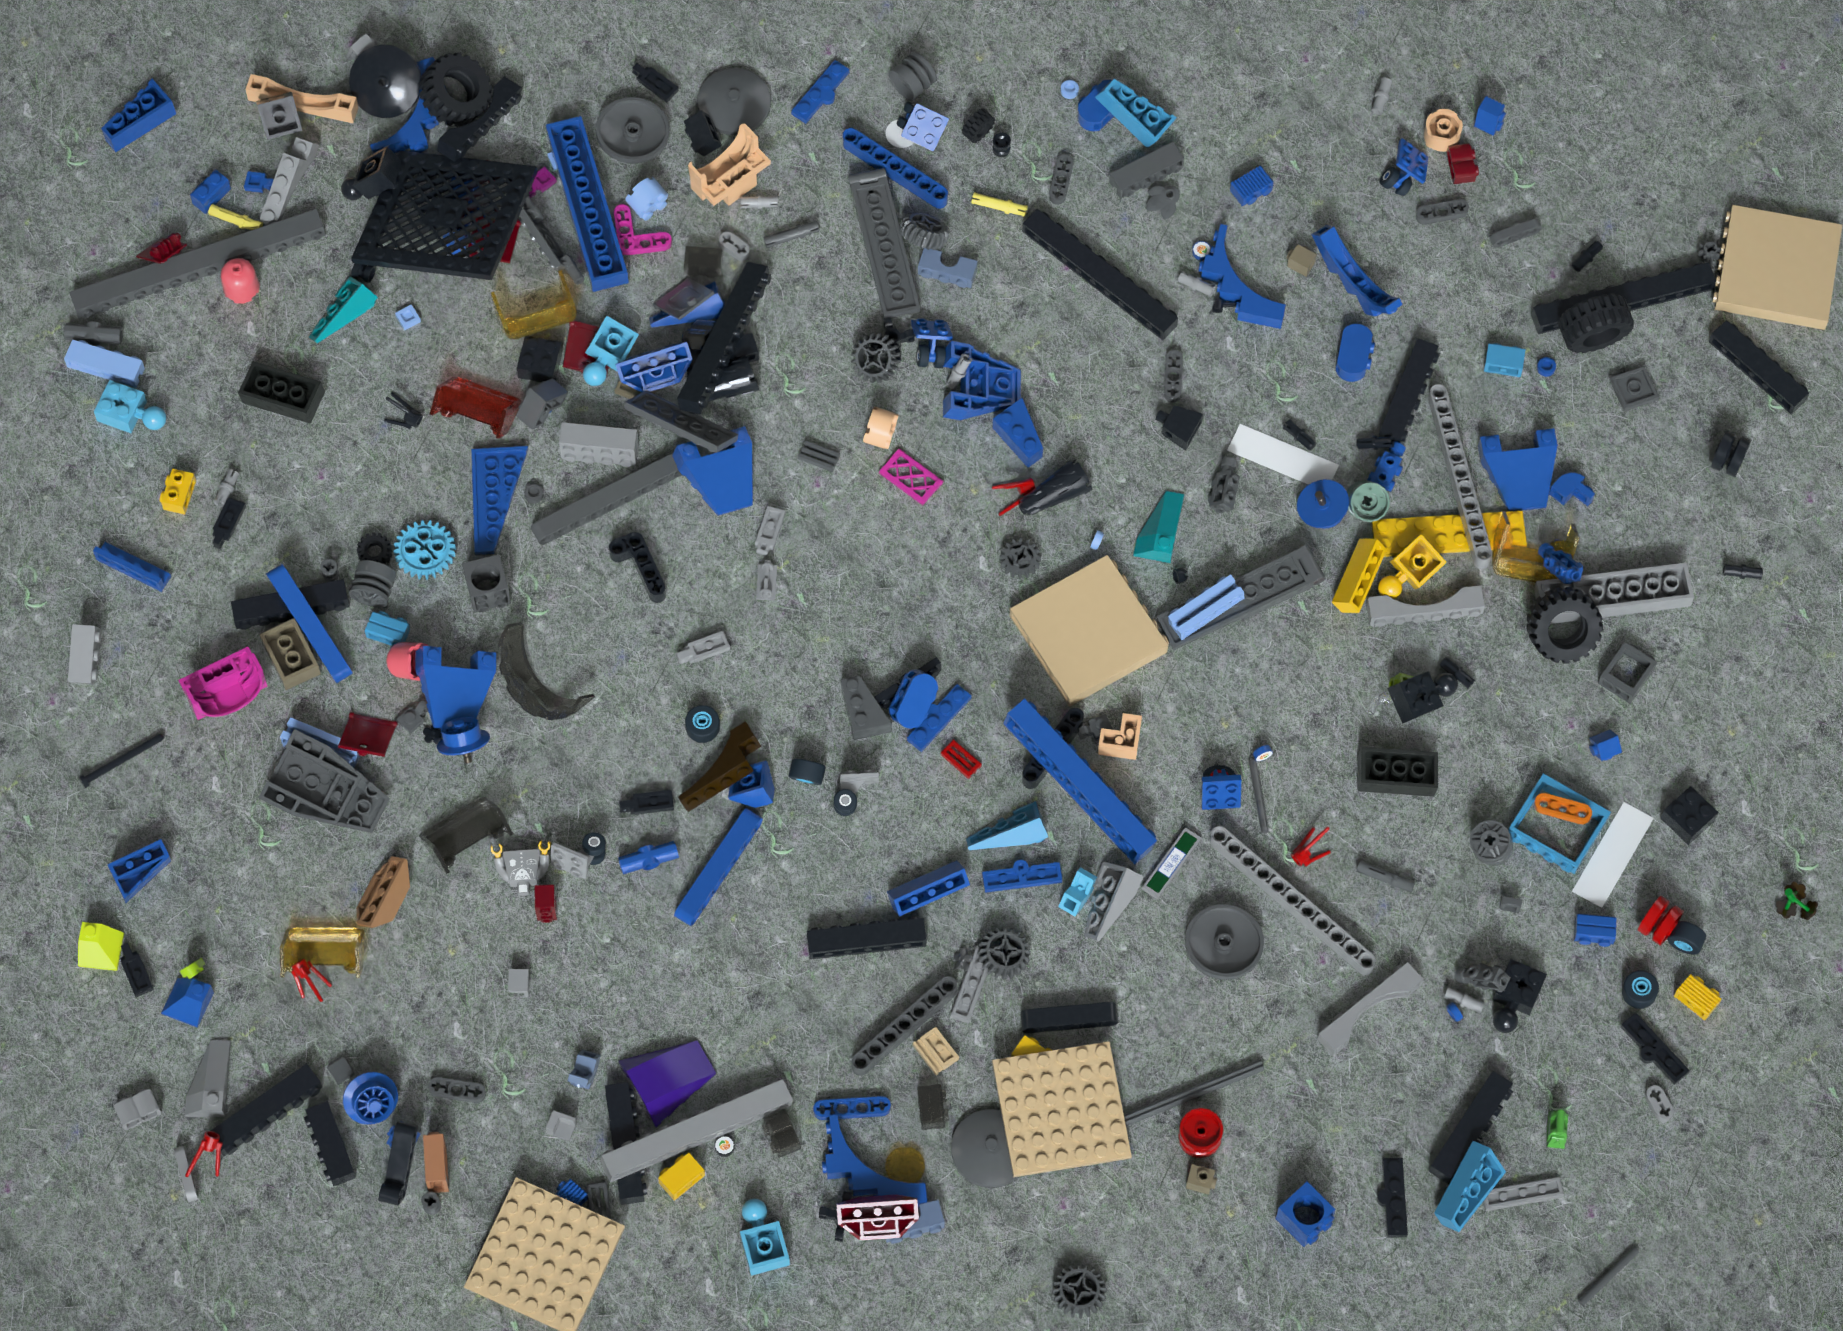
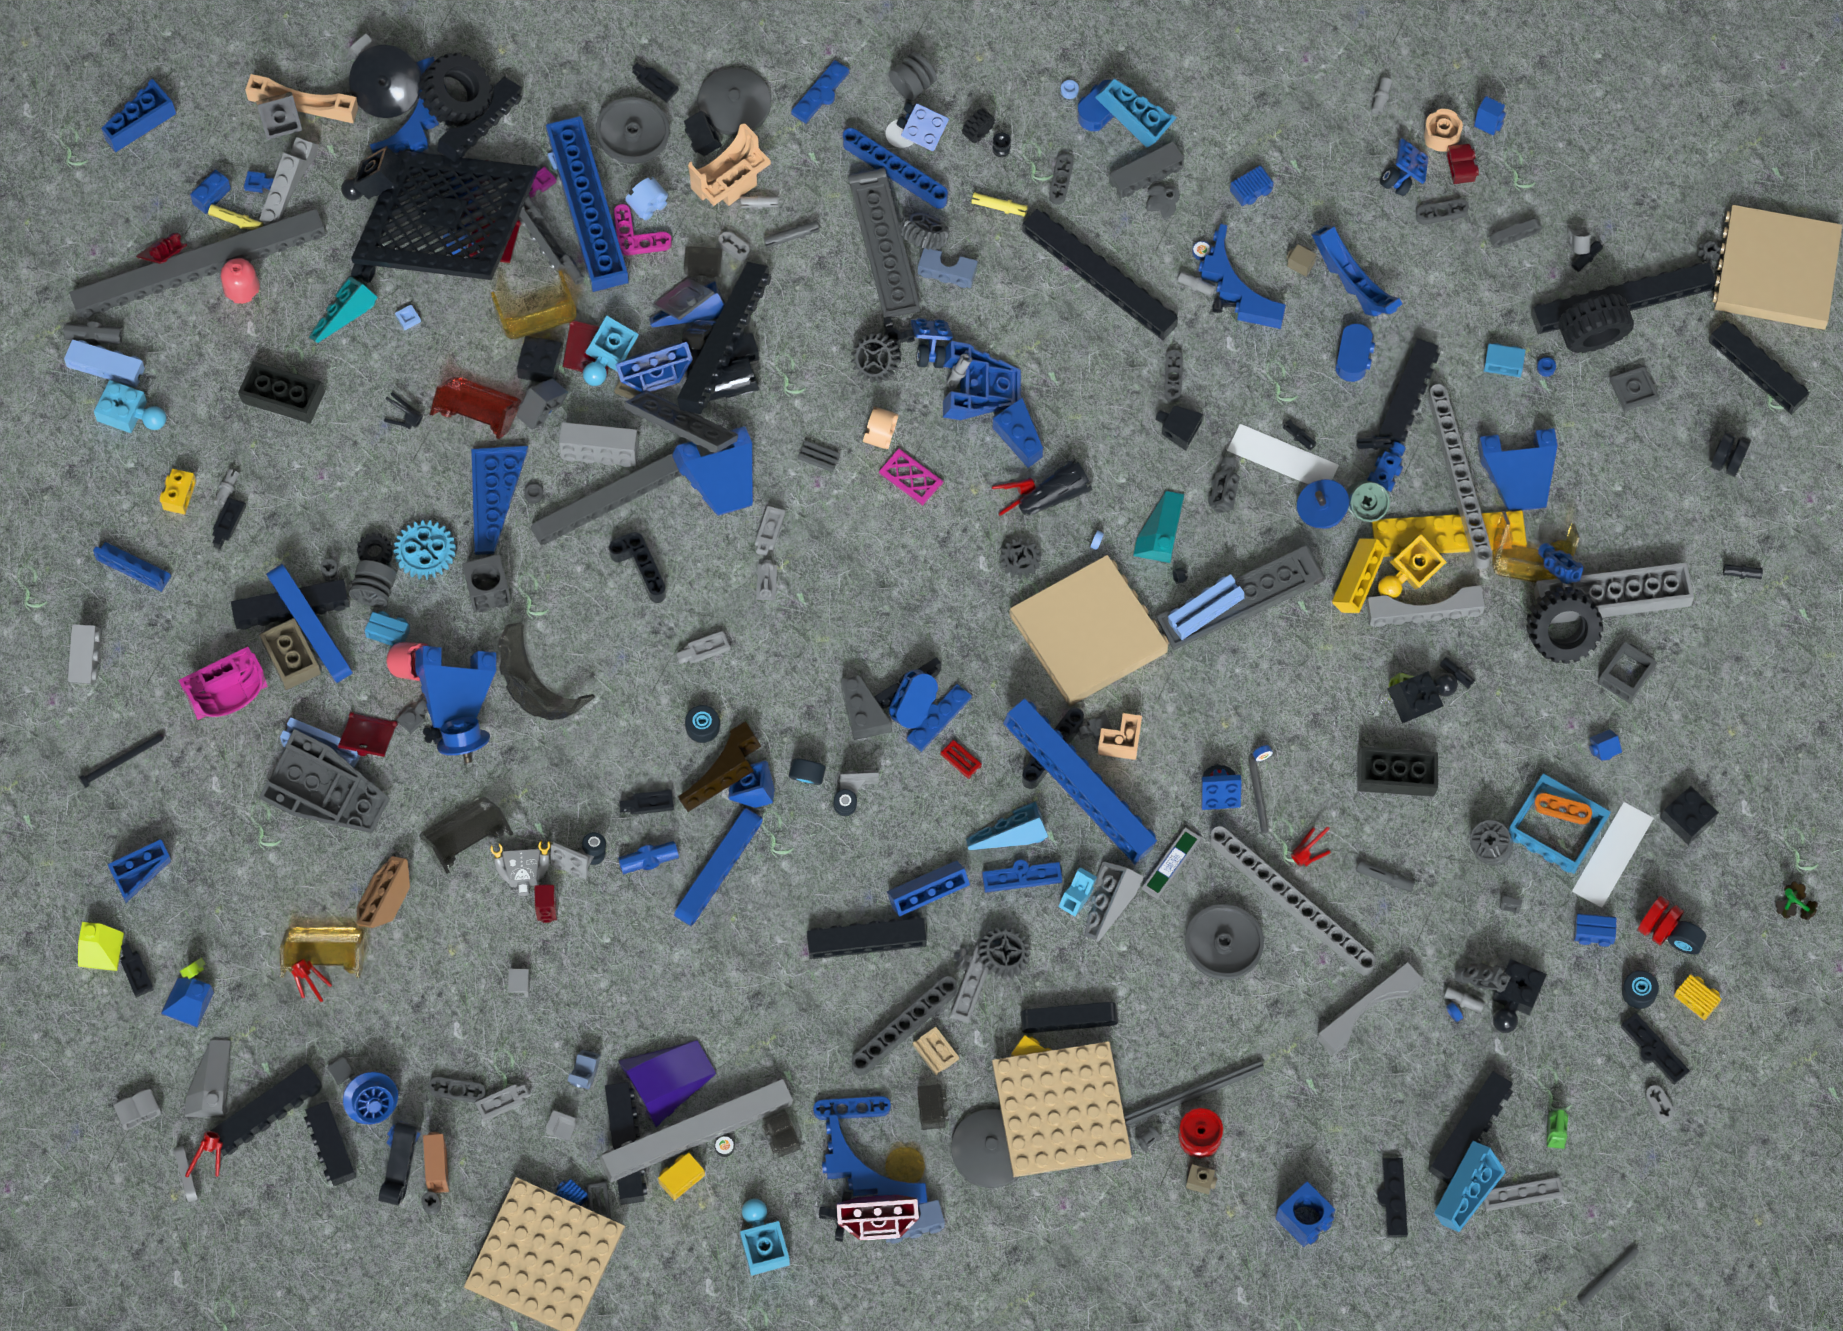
(502, 1101): none -> light grey hinge
(1086, 1293): dark grey gear -> none
(1148, 1138): none -> dark grey bush
(1571, 485): blue brick -> none
(1579, 240): none -> light grey piece

